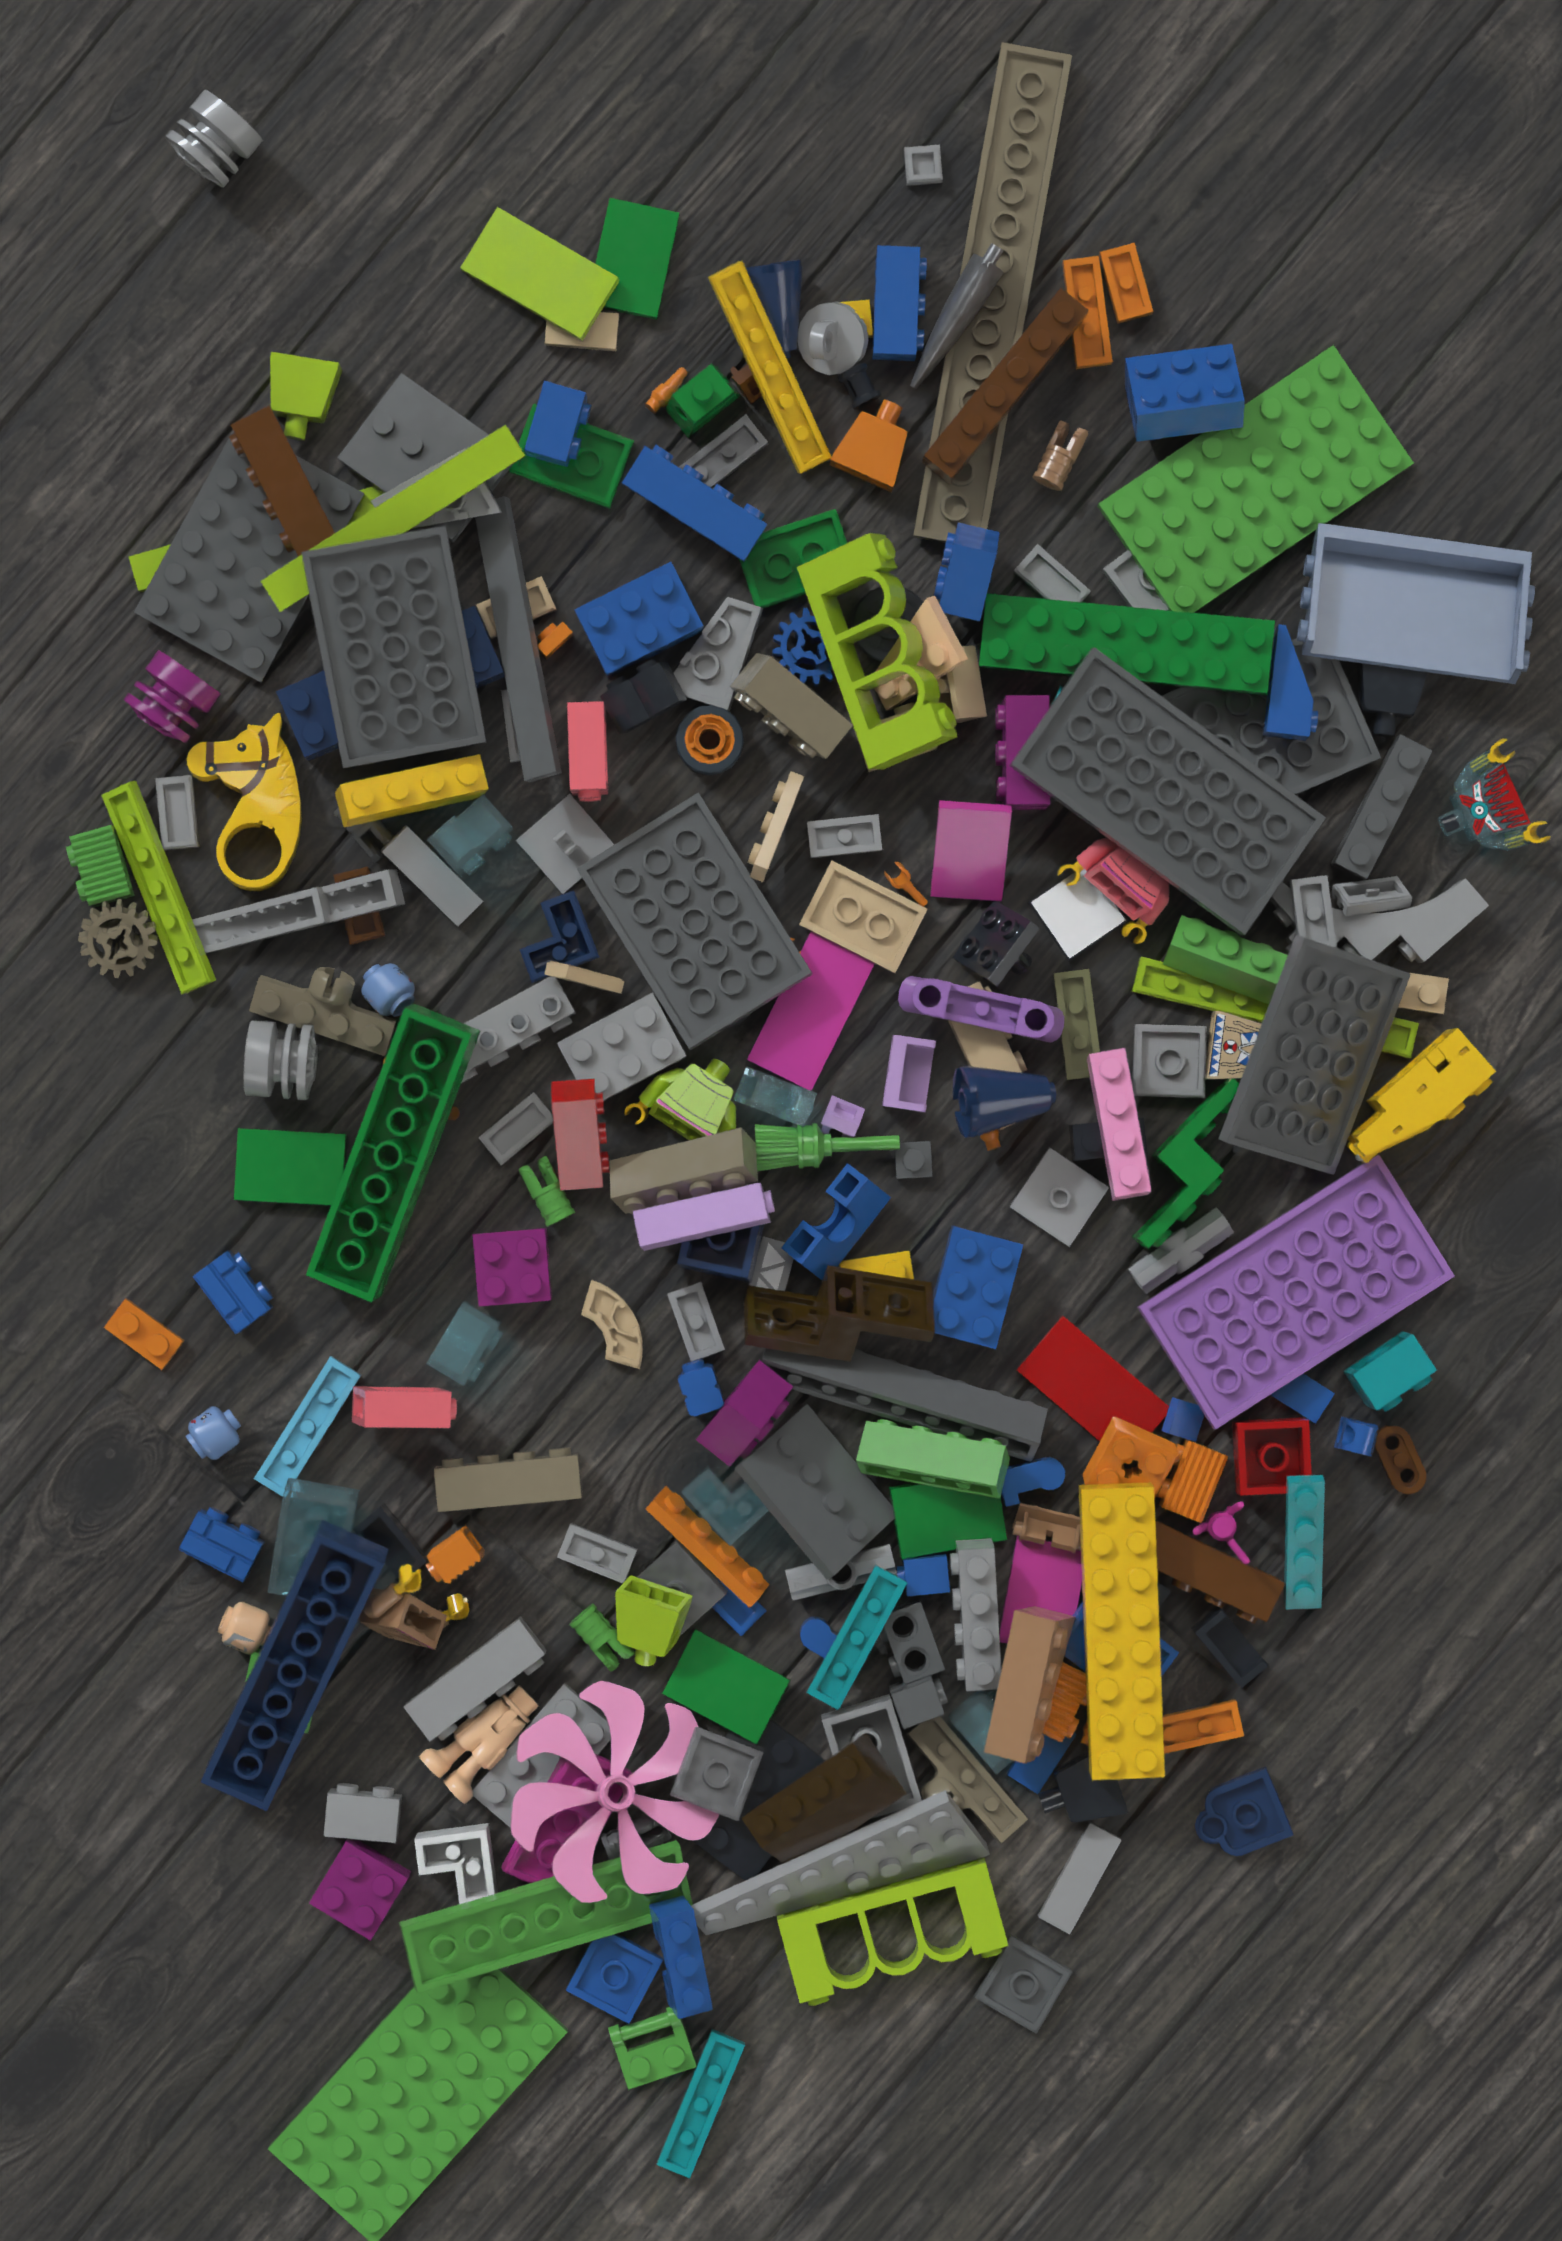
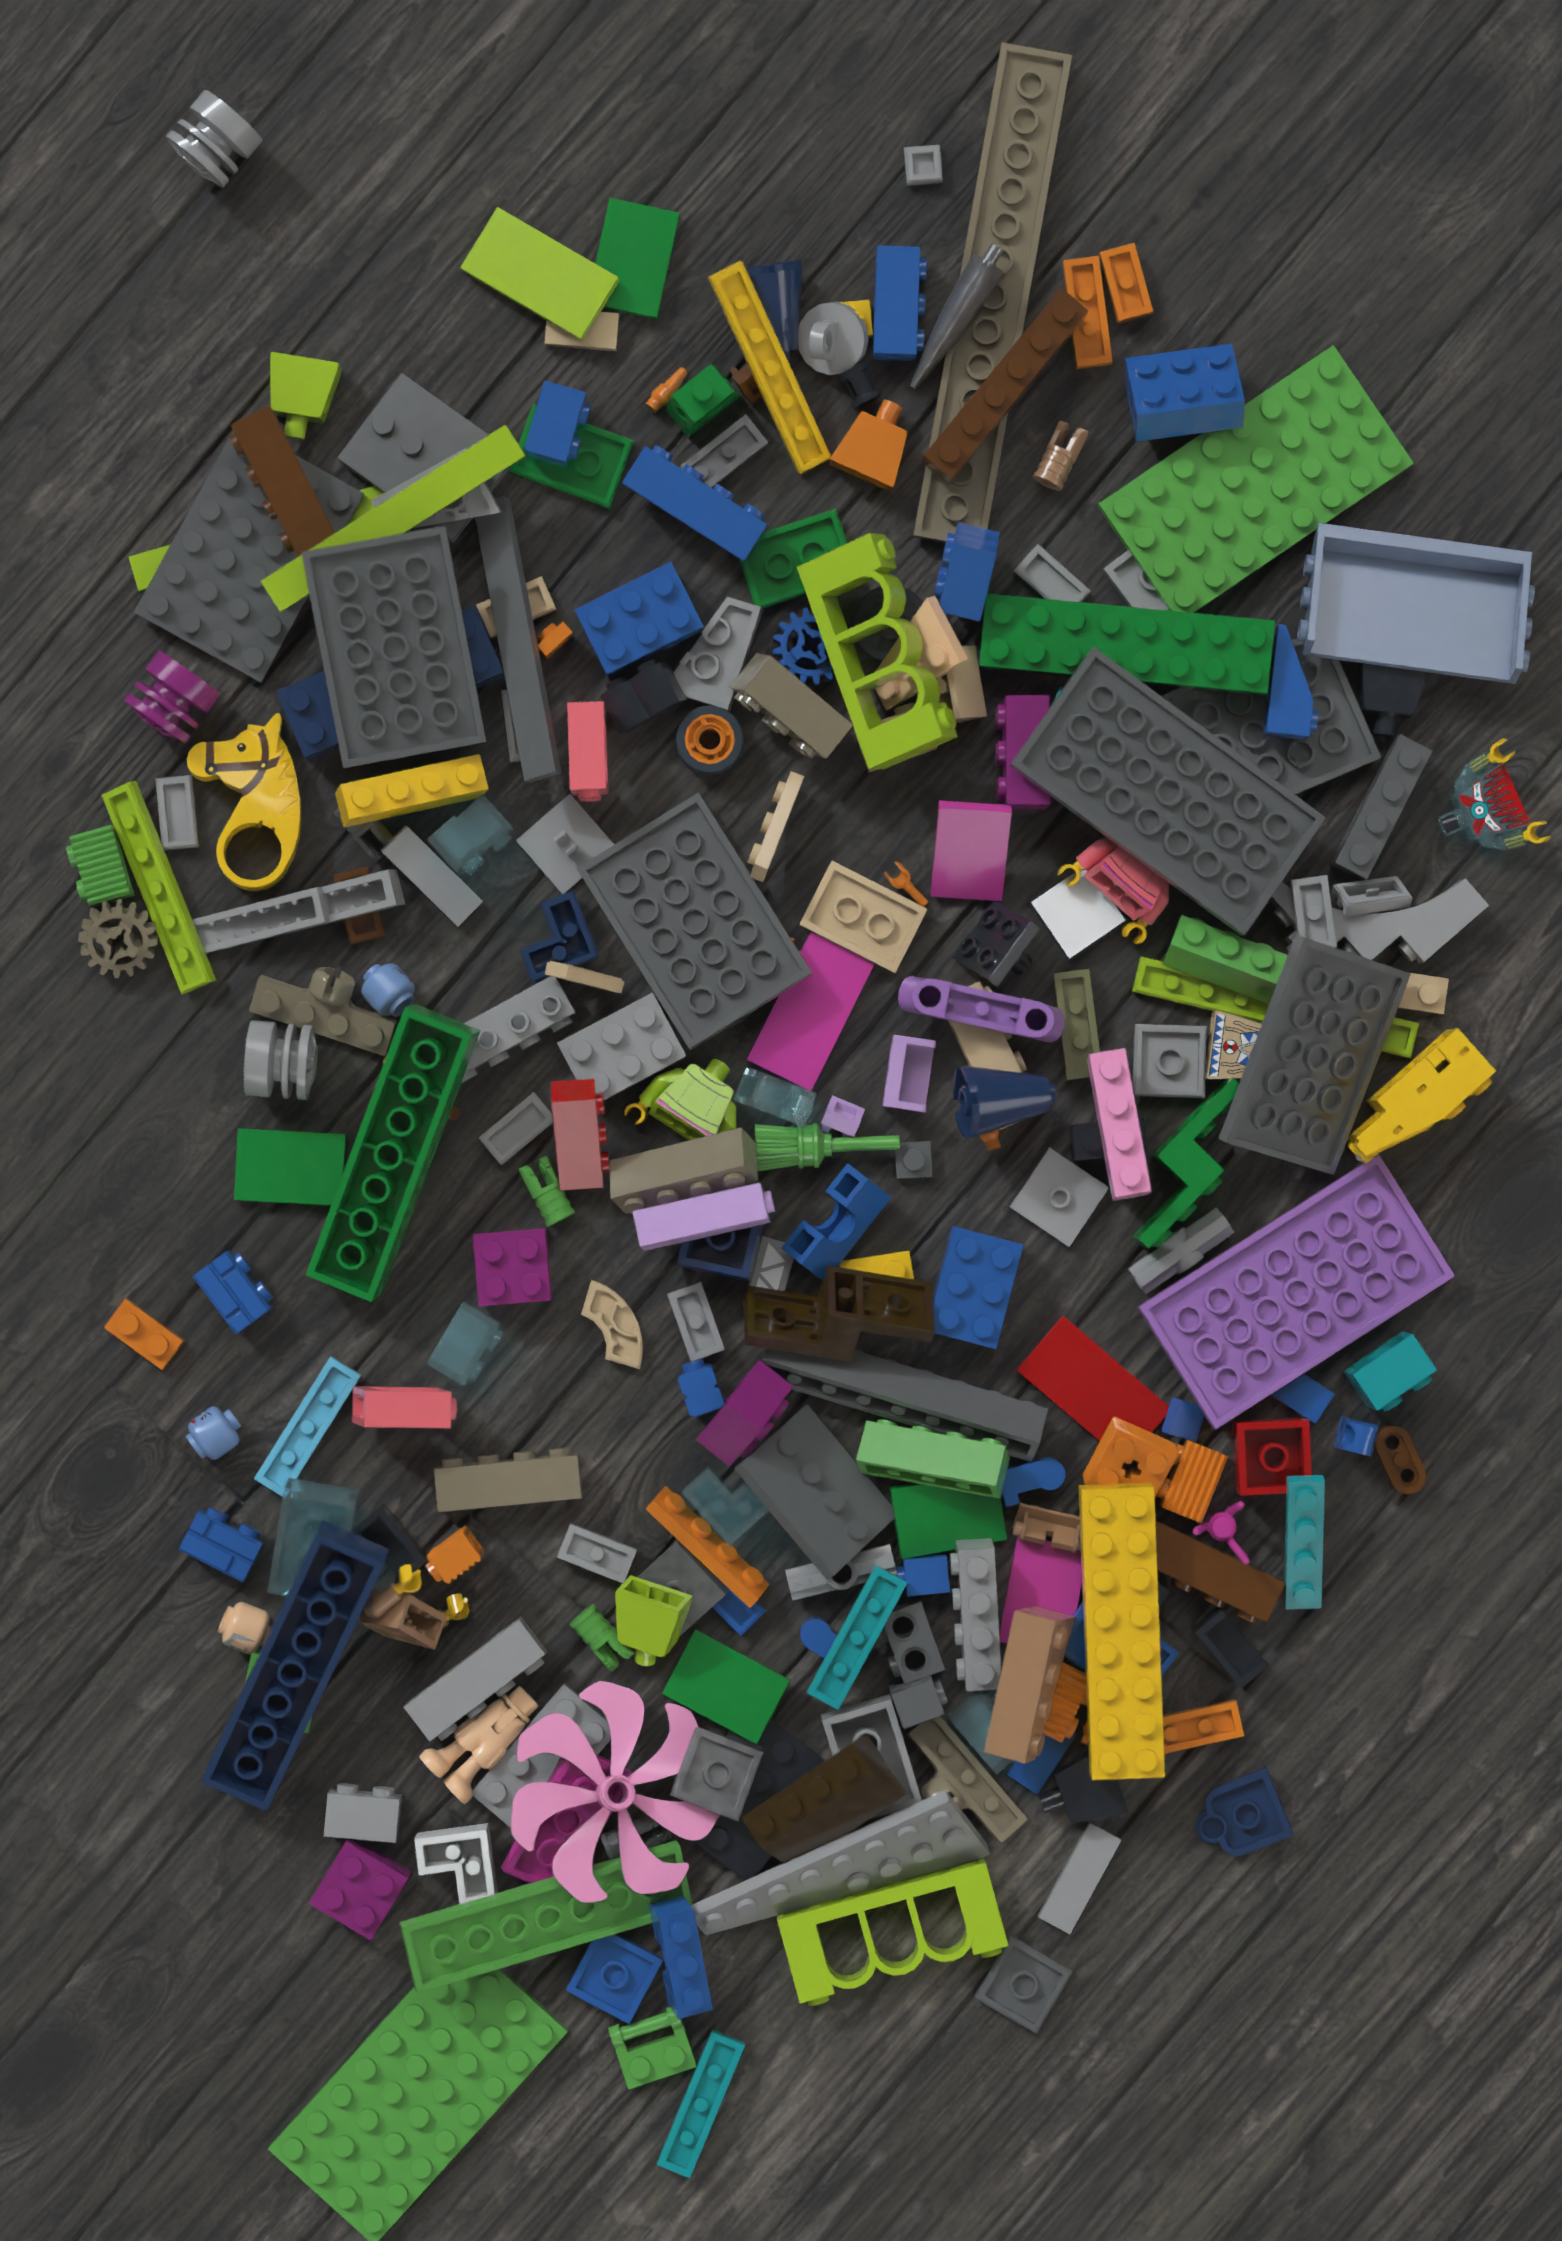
(844, 836): light grey plate -> none

